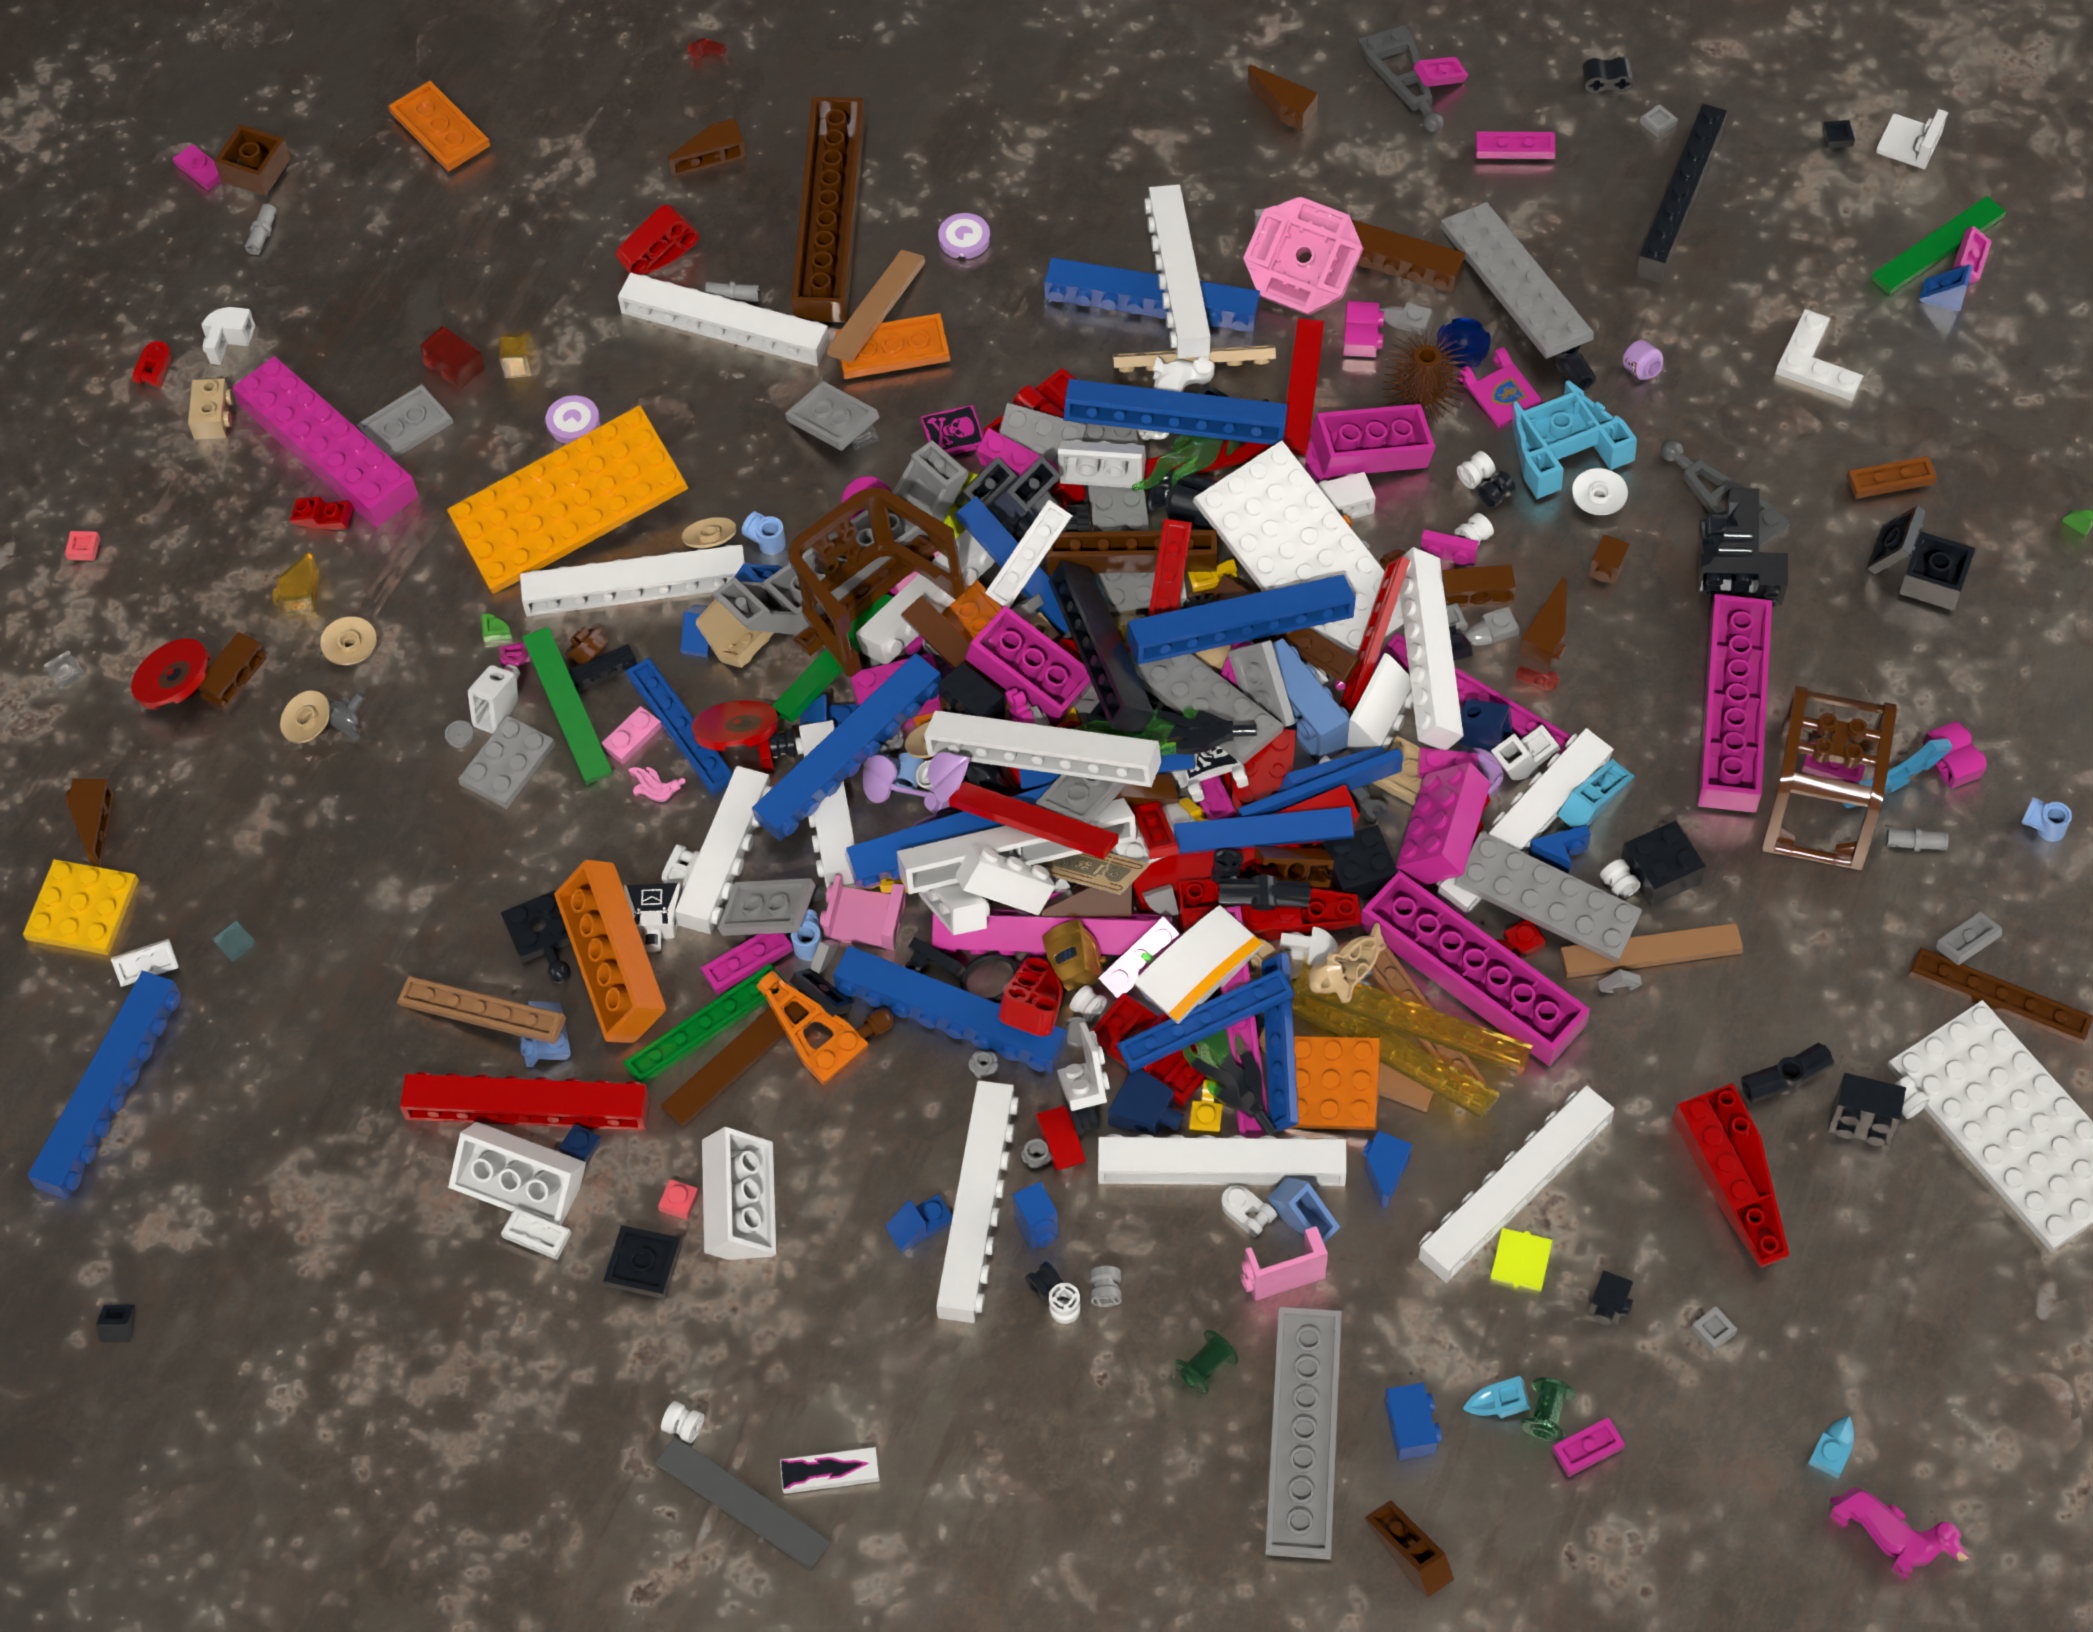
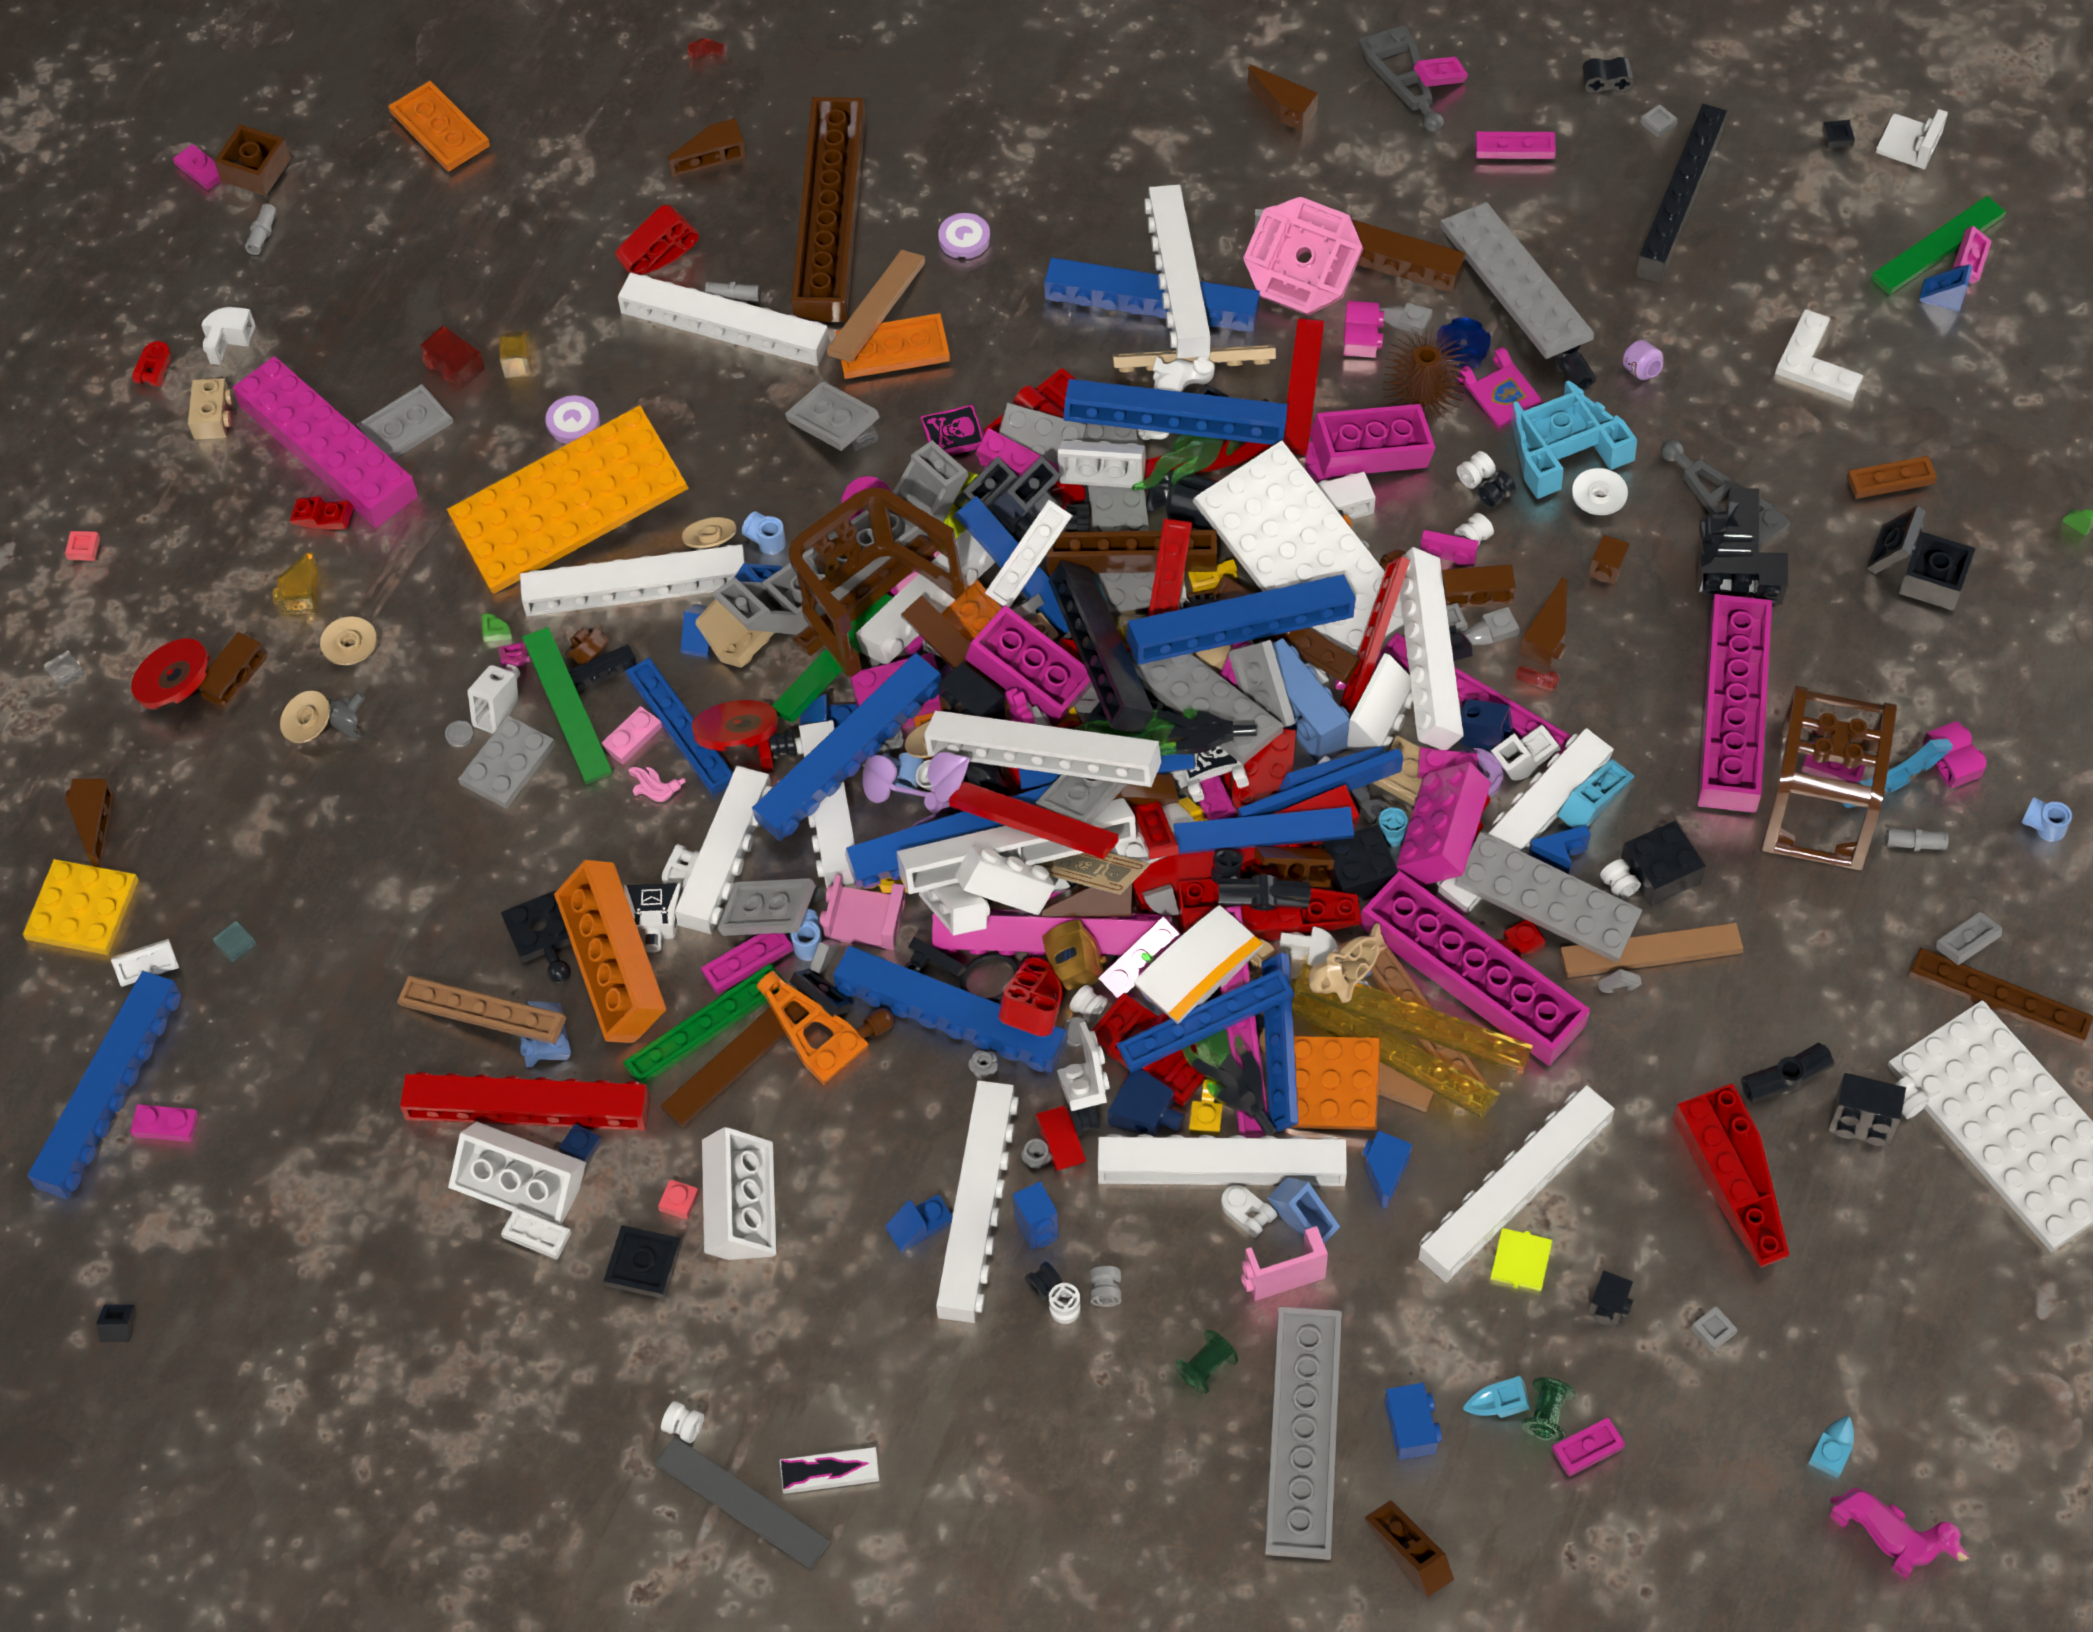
(164, 1123): none -> dark pink plate
(1393, 826): none -> medium azure wheel

